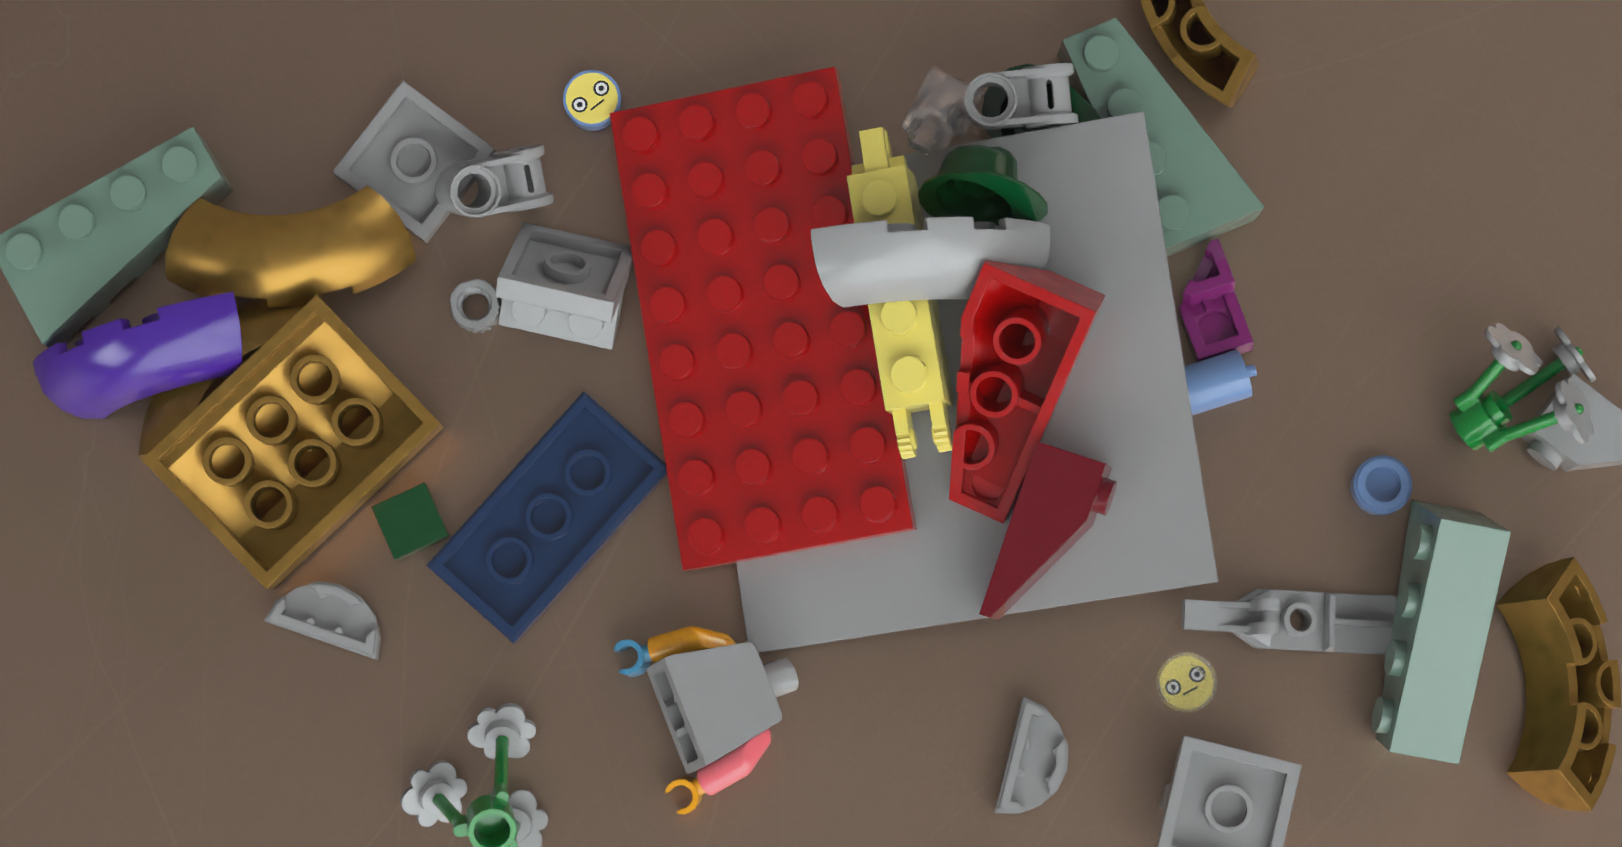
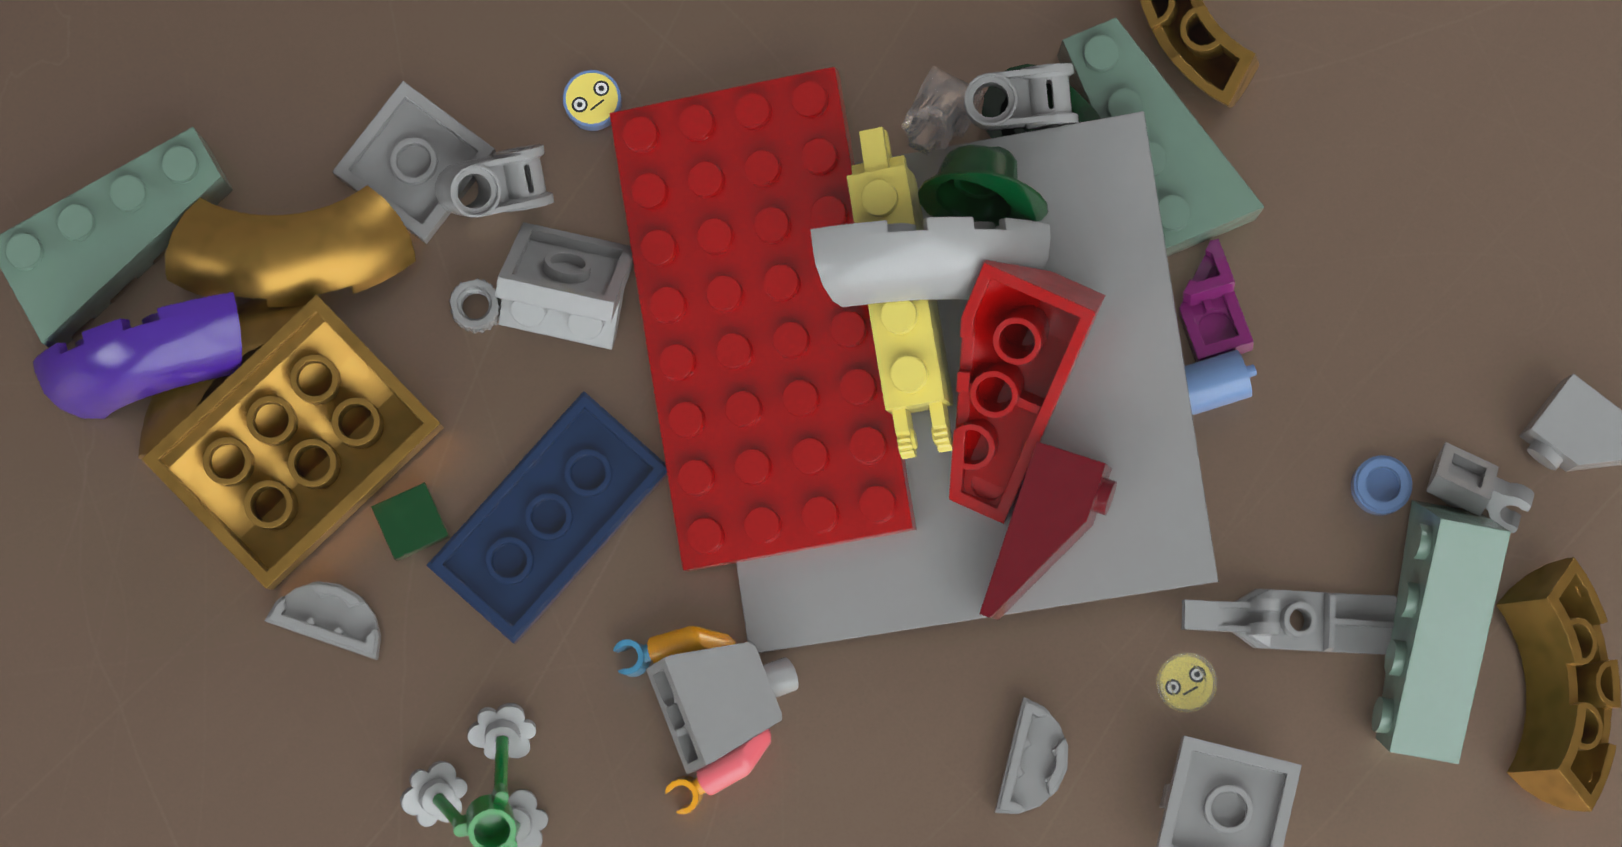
(1472, 484): none -> light grey plate
(1482, 417): plant -> none

